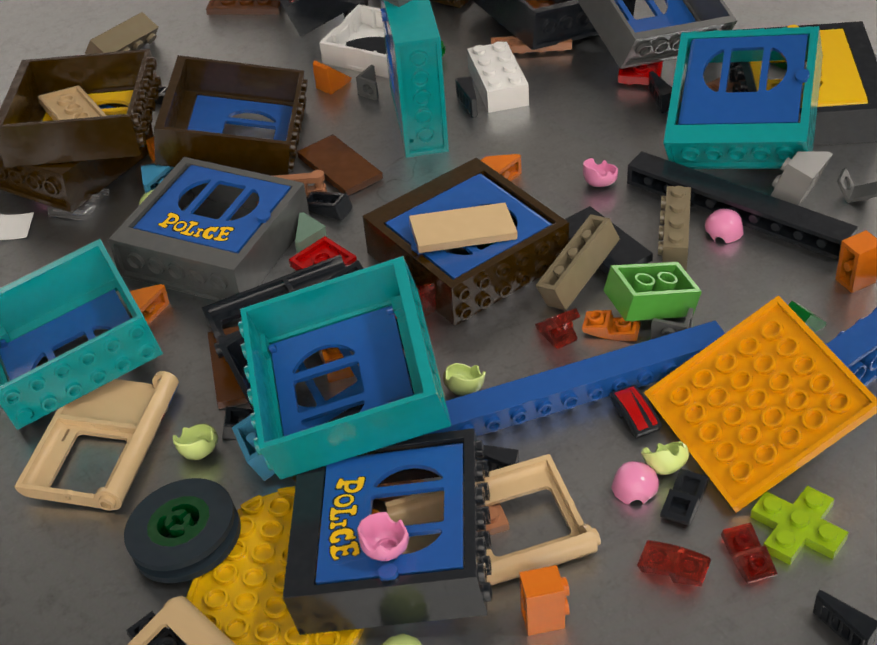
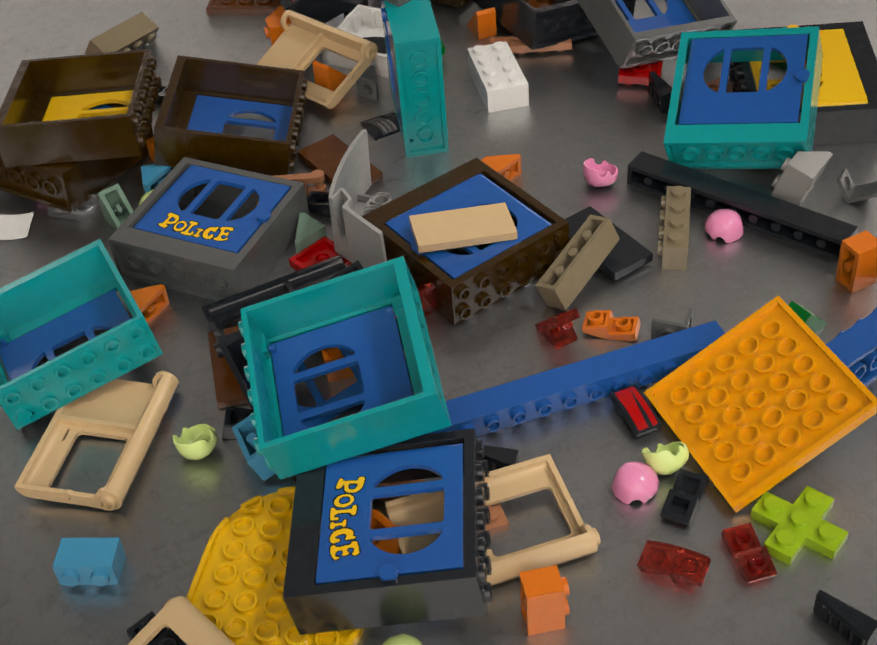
(69, 104): tan tile -> none
(89, 561): none -> dark azure brick
(114, 206): none -> sand green slope
(192, 547): black wheel -> none
(273, 25): none -> orange slope
(302, 44): none -> tan piece
(352, 234): none -> light grey beam
(382, 125): none -> black sticker
(382, 537): bright pink hair -> none
(463, 379): yellowish green hair -> none
(466, 94): black slope -> none
(483, 23): none -> orange slope
(651, 291): bright green brick -> none

